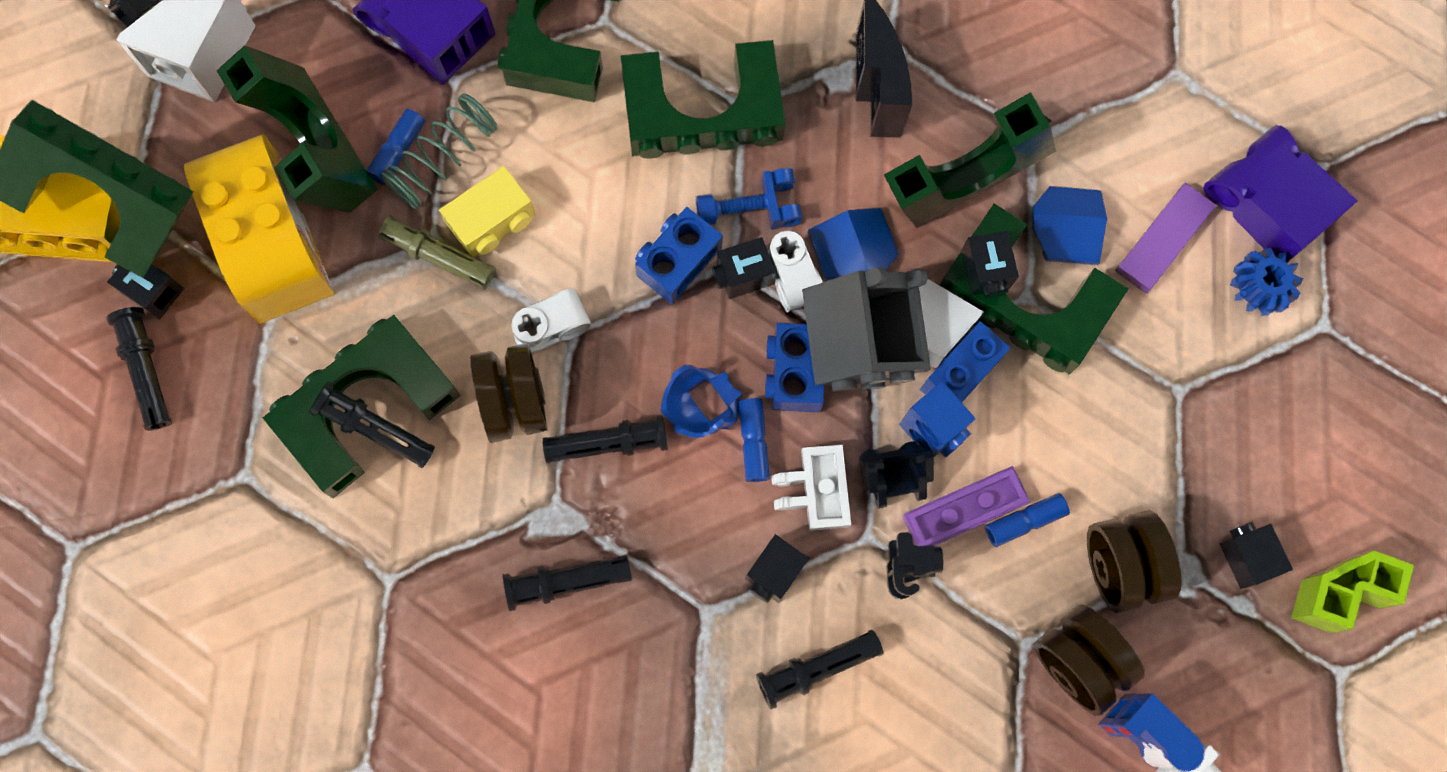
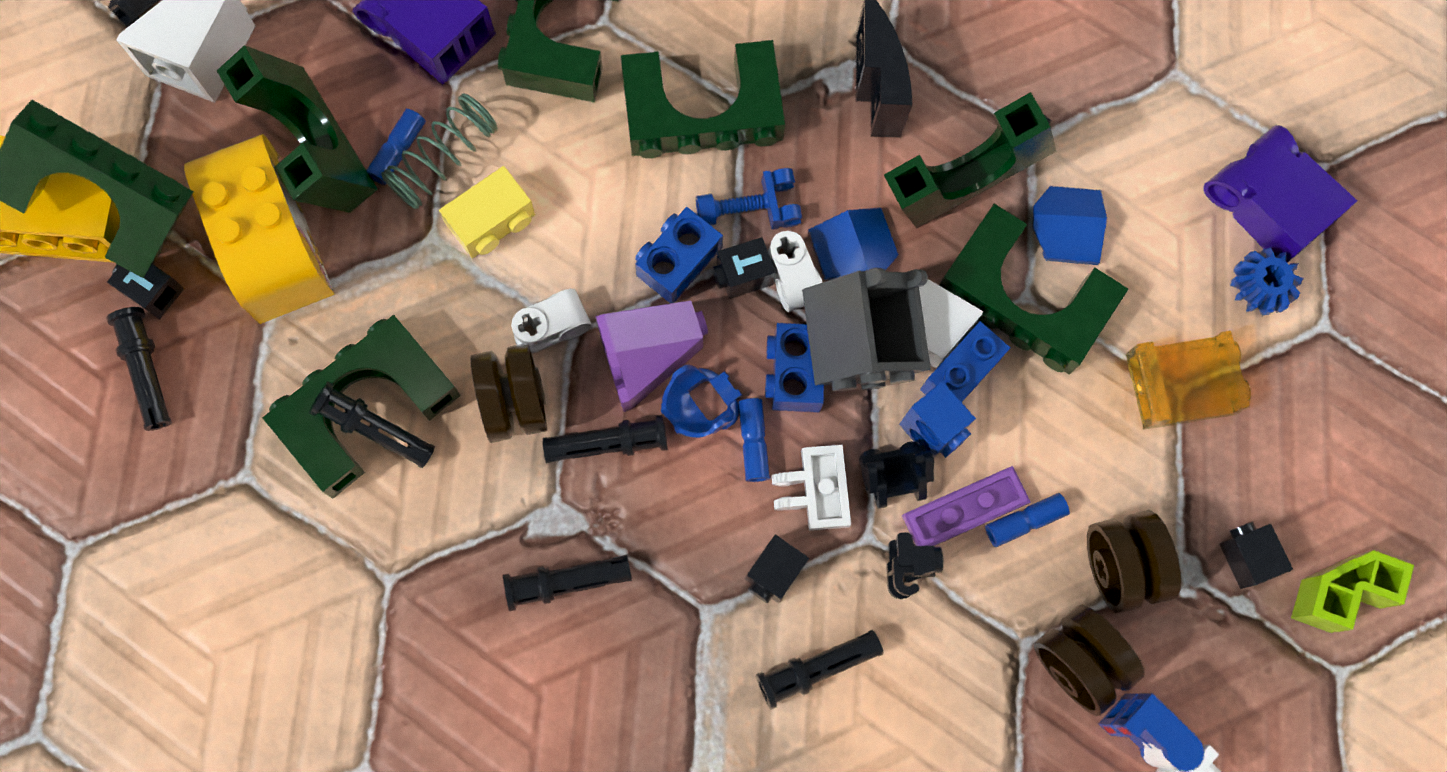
(424, 246): olive pin -> none
(649, 346): none -> medium lavender slope
(989, 264): black brick -> none
(1165, 238): medium lavender tile -> none
(1188, 381): none -> clear yellow panel

